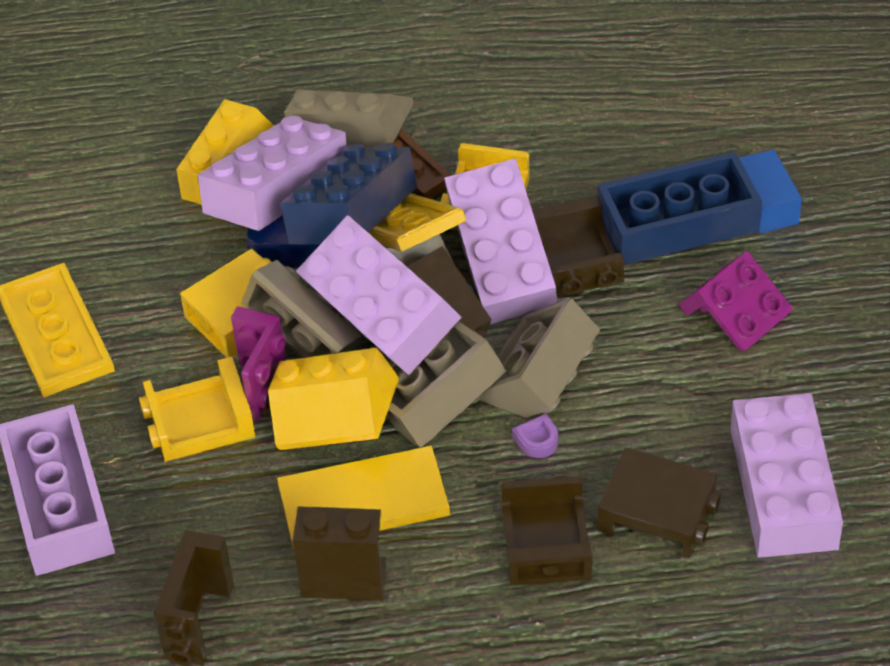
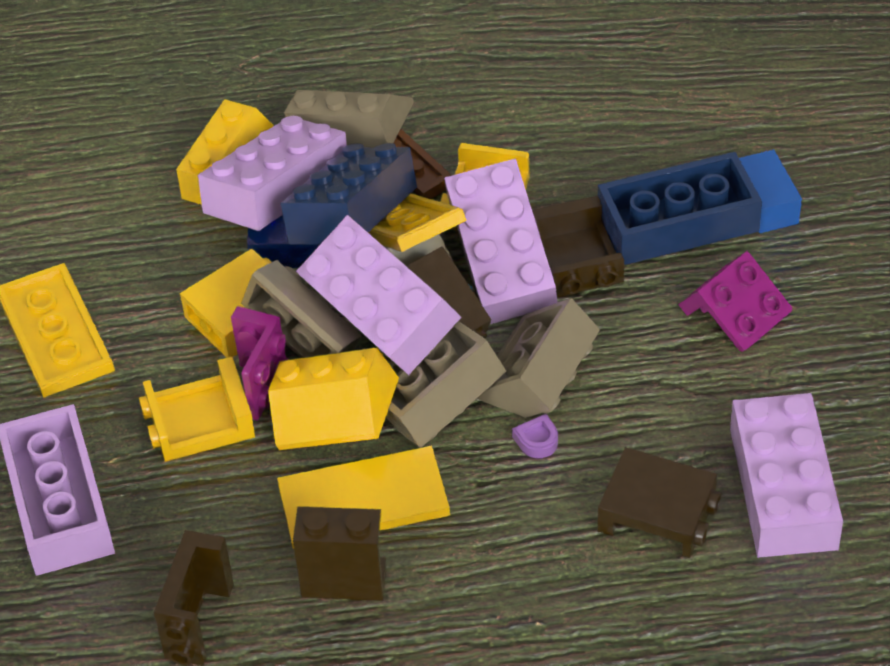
(546, 531): dark brown panel -> none

